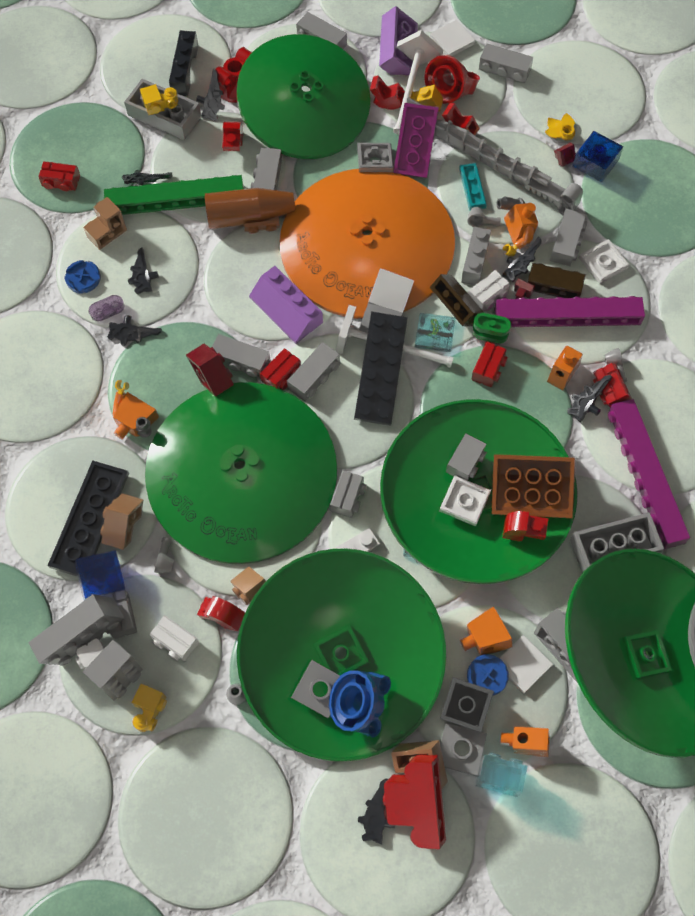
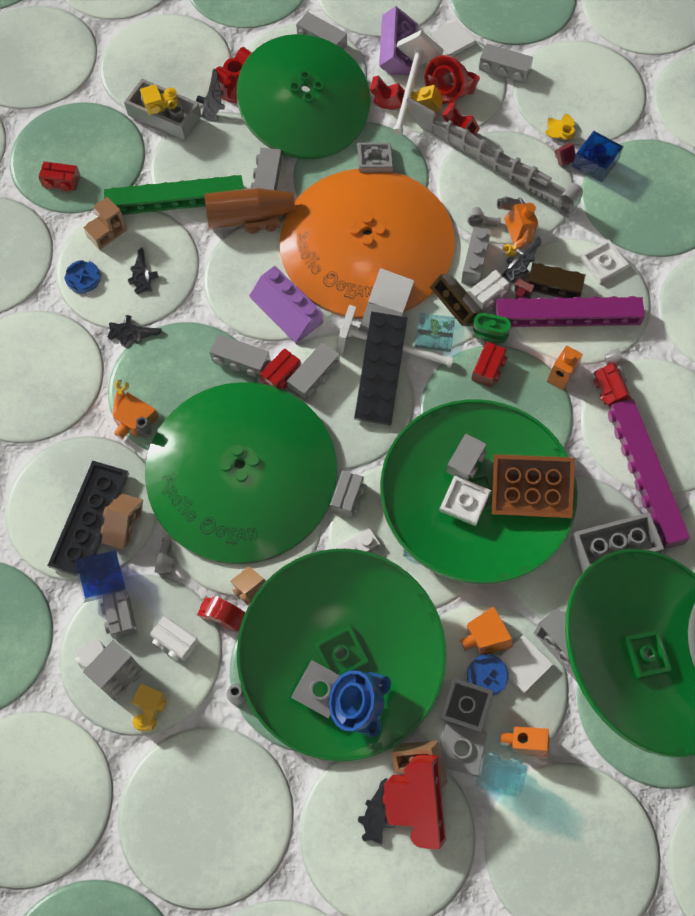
(76, 629): light grey brick -> none
(107, 308): clear purple plate -> none
(140, 178): black piece -> none
(185, 50): black arch -> none
(210, 369): dark red brick -> none
(232, 136): red brick -> none
(416, 140): magenta plate -> none
(472, 186): teal tile -> none
(522, 524): red brick -> none
(569, 237): light grey brick -> none
(586, 400): black piece -> none

